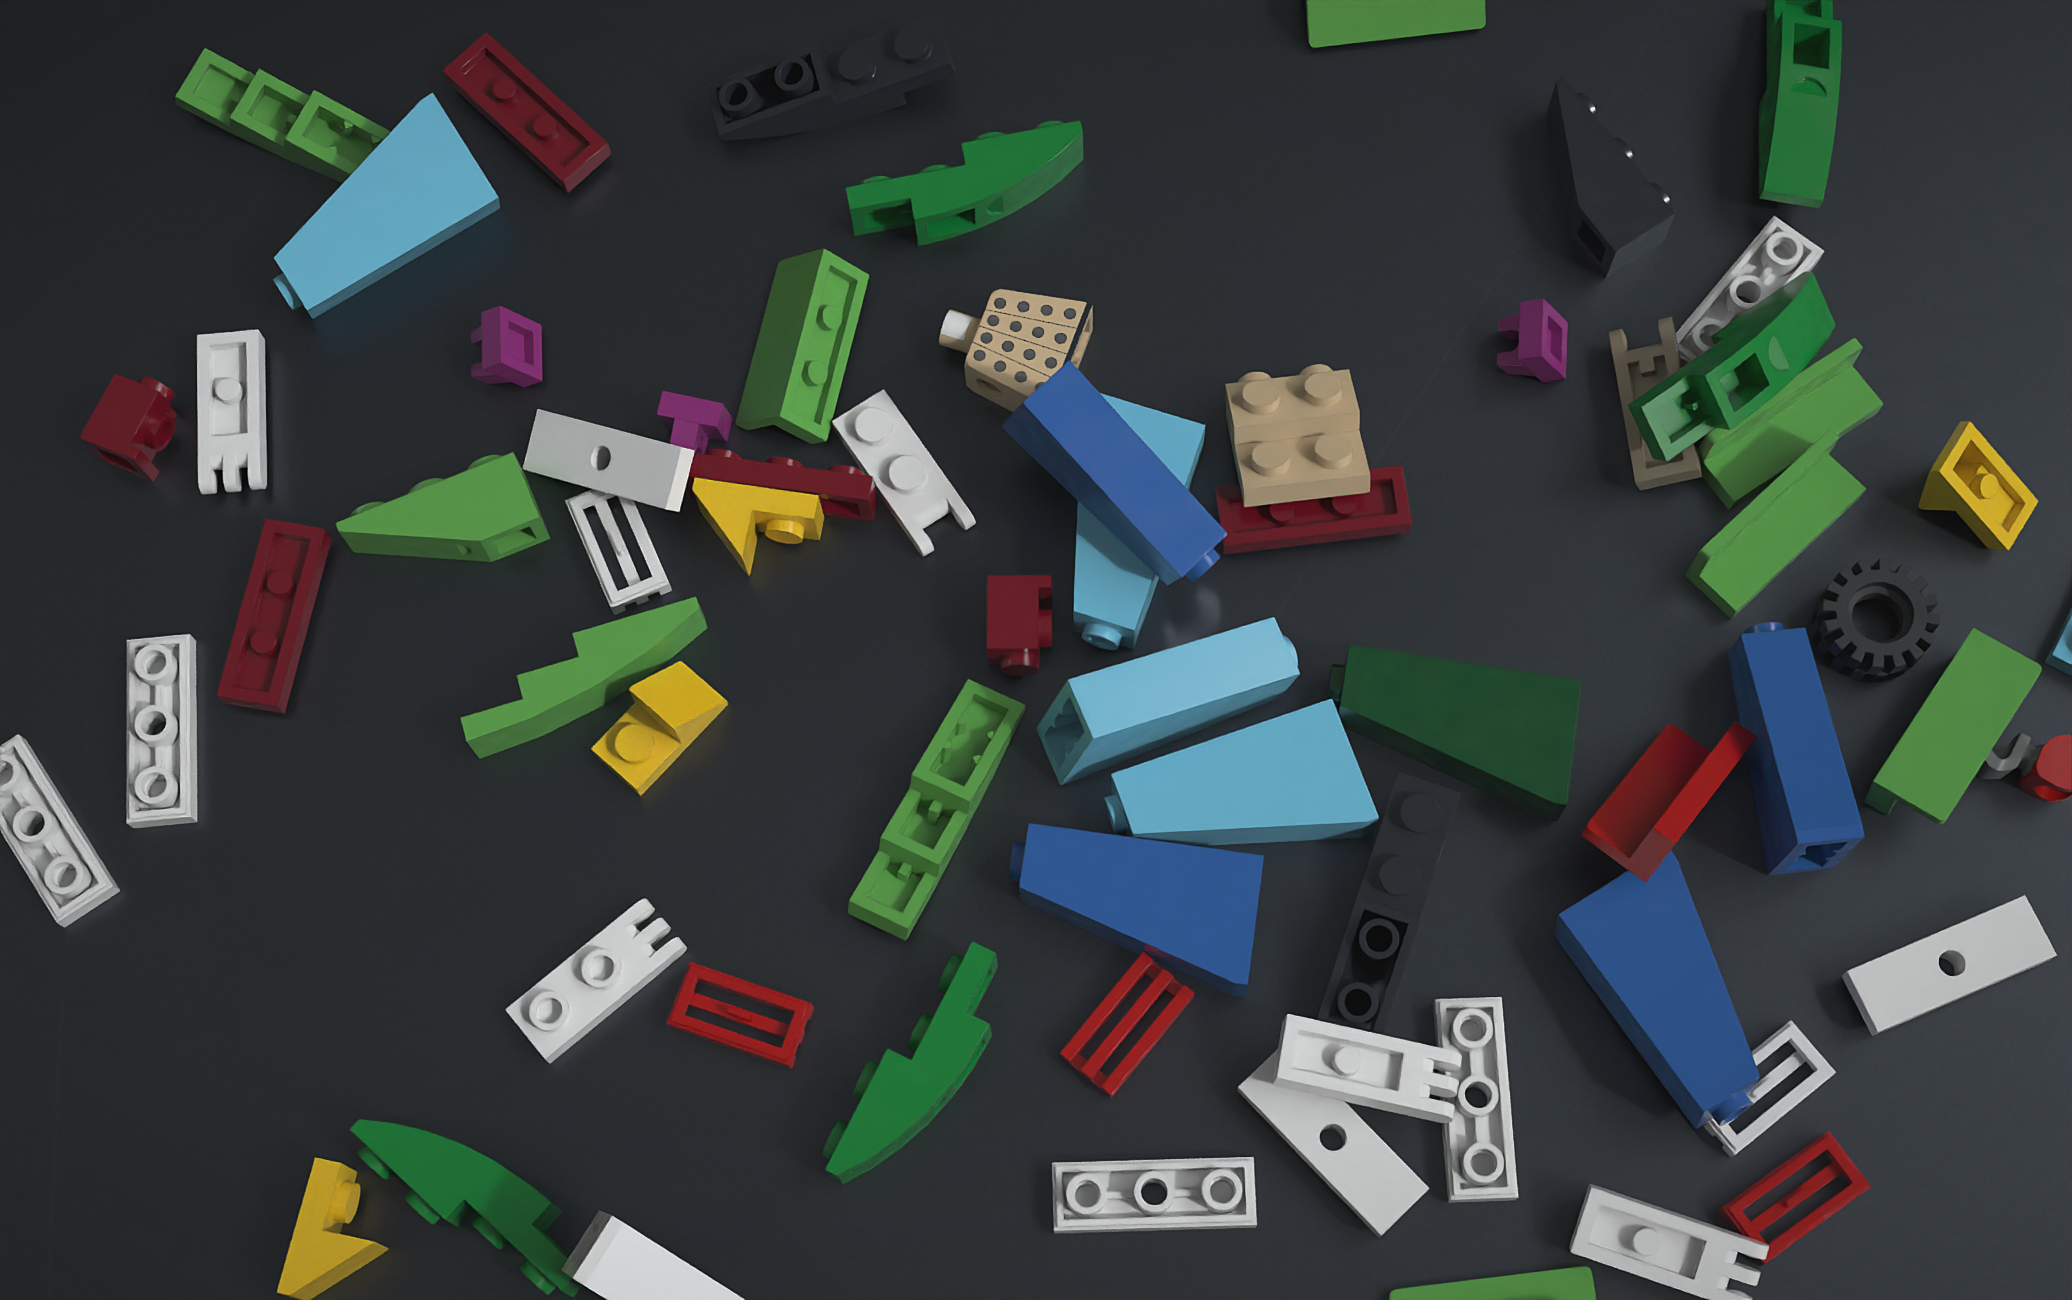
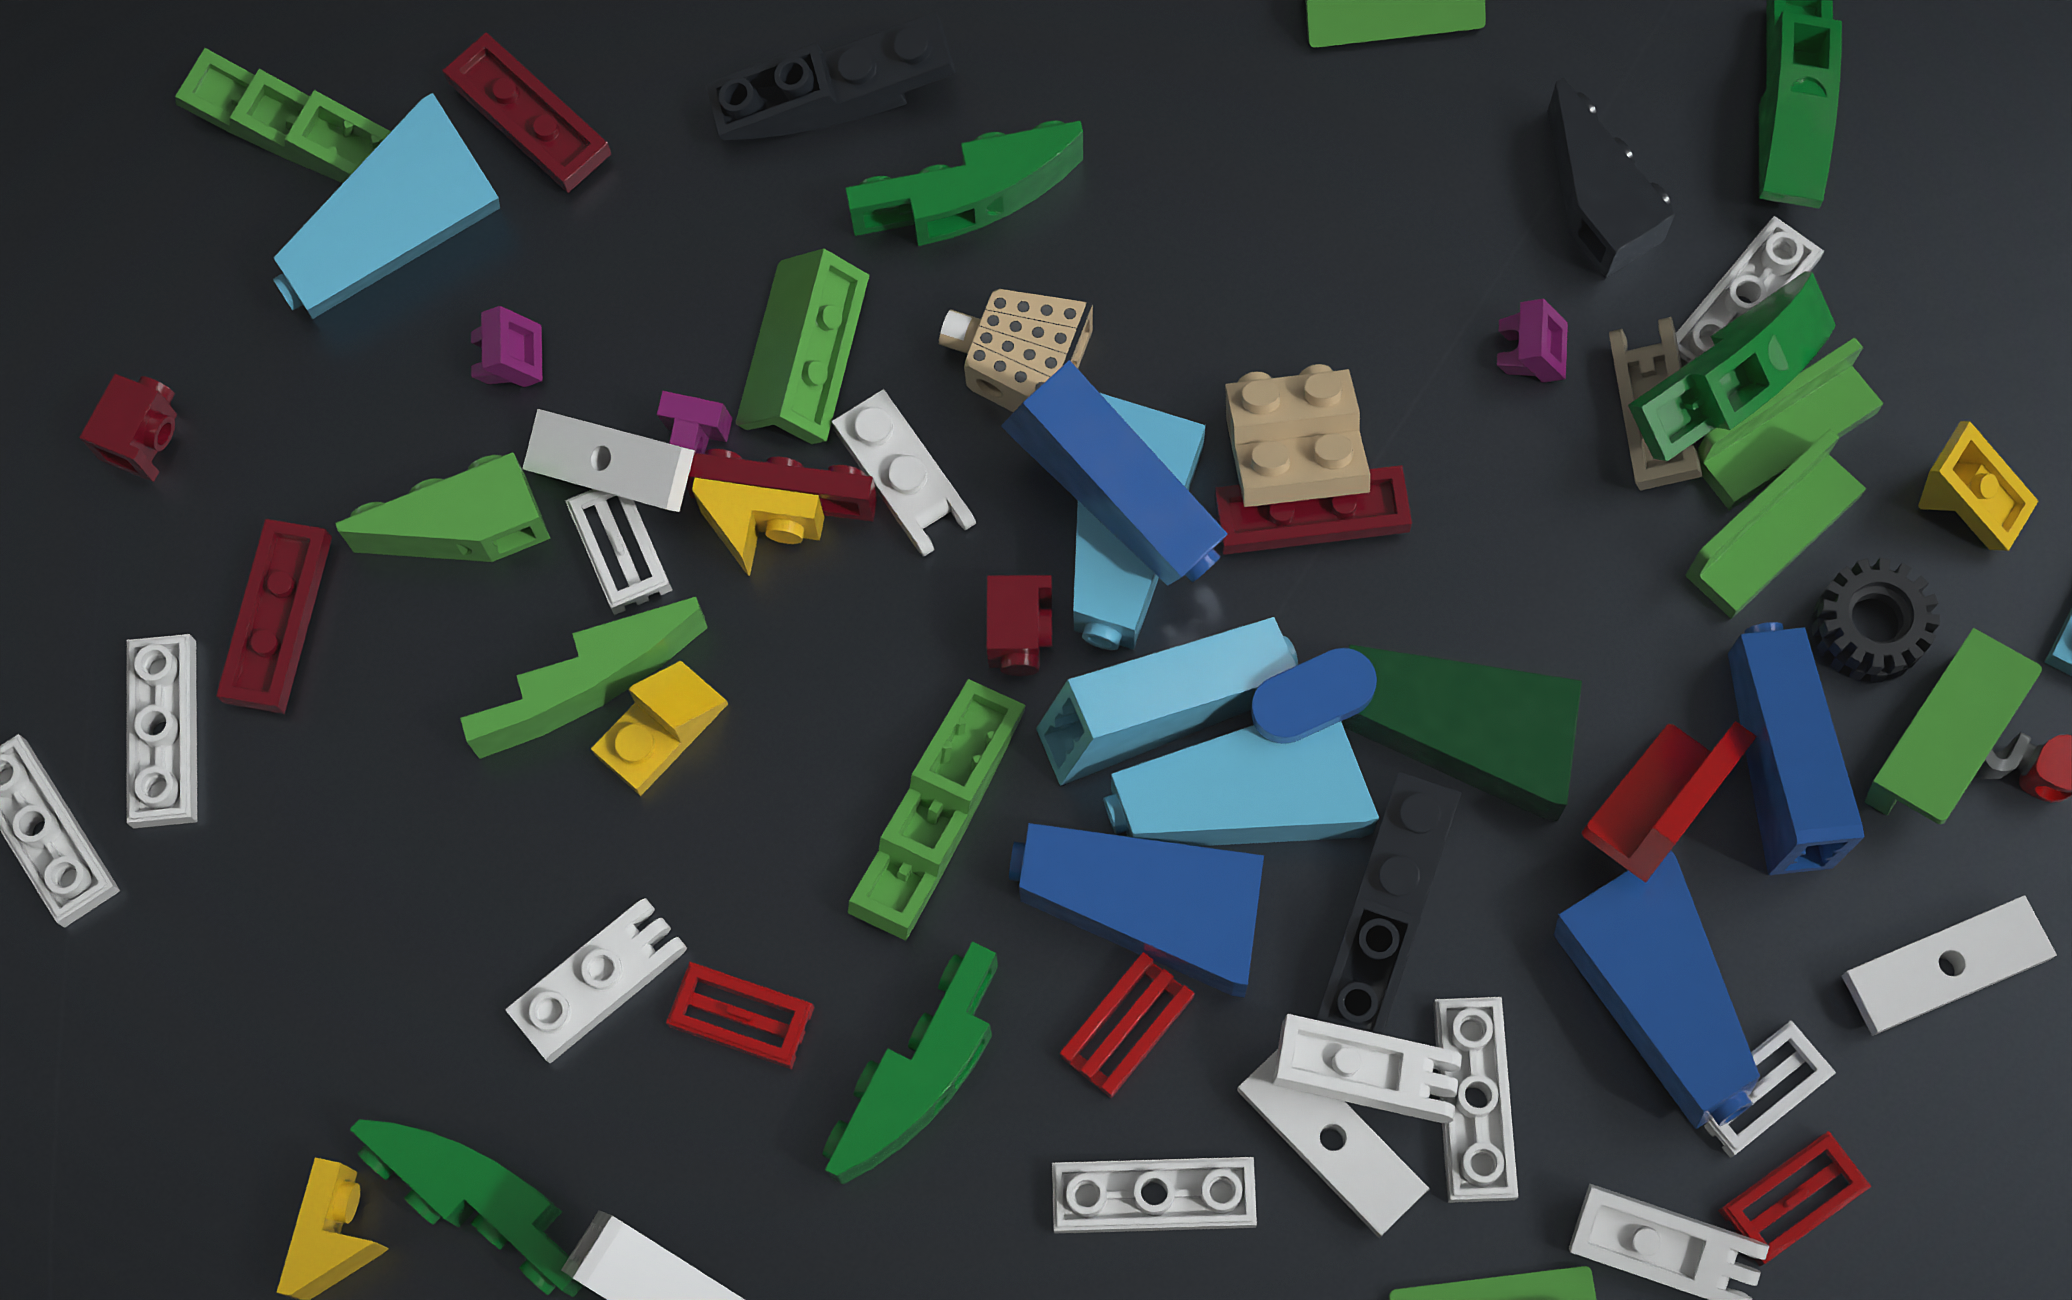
(231, 410): white hinge -> none
(1313, 695): none -> blue tile

